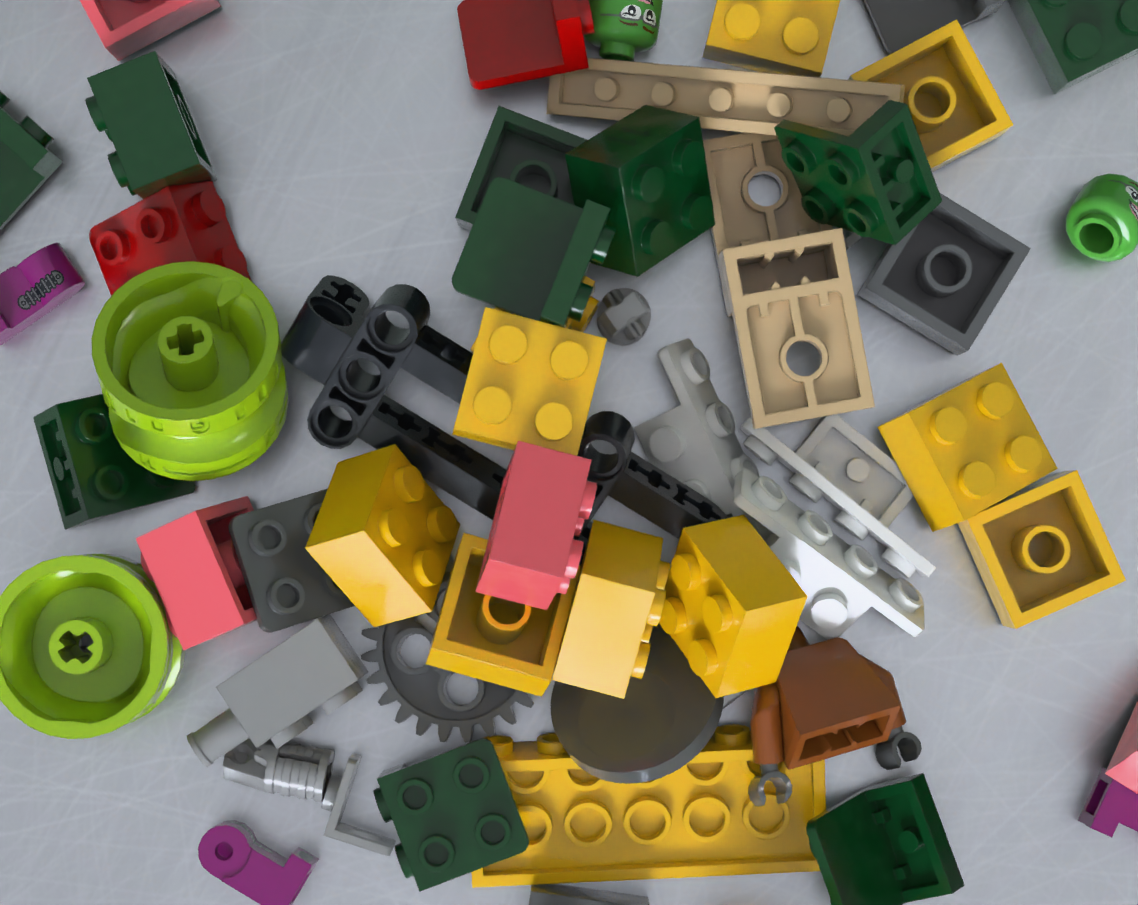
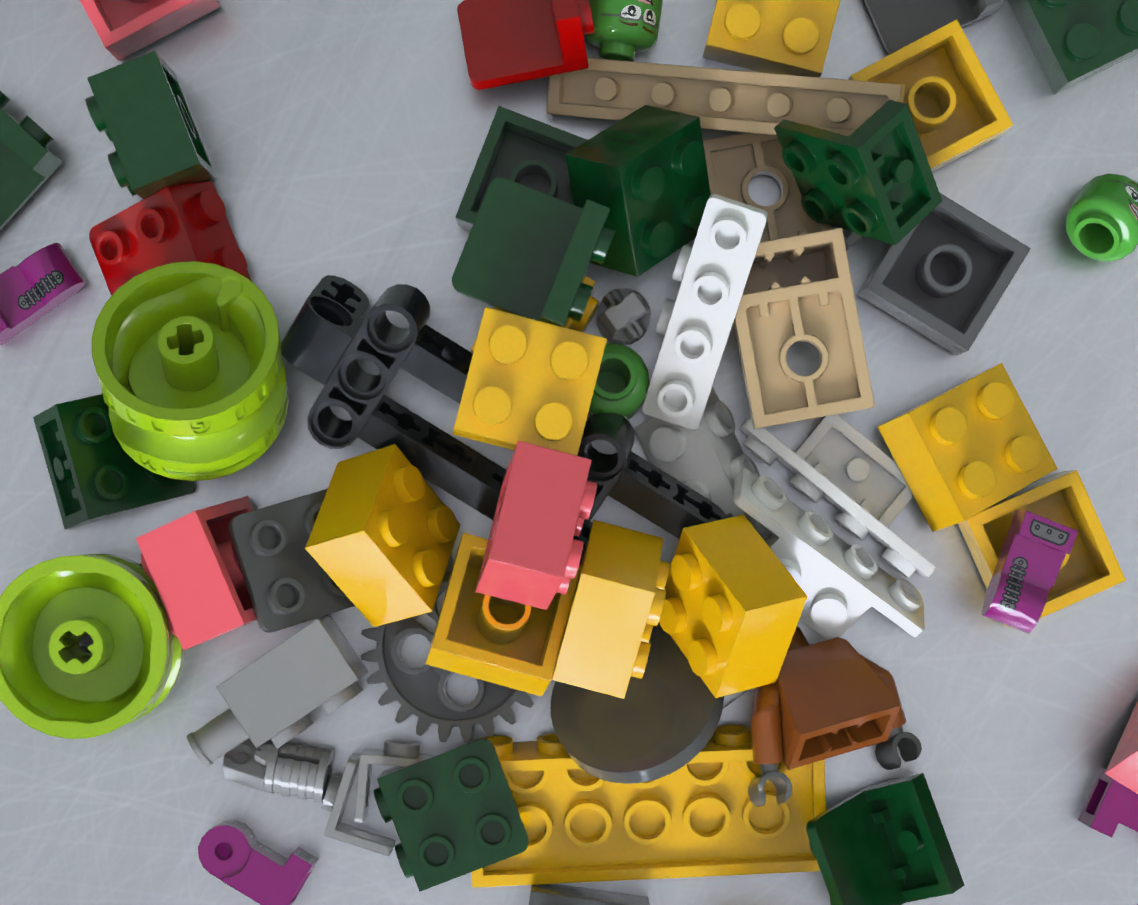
(394, 754): none -> light grey bracket
(620, 382): none -> bright green head
(704, 310): none -> white bracket
(1026, 570): none -> magenta leg

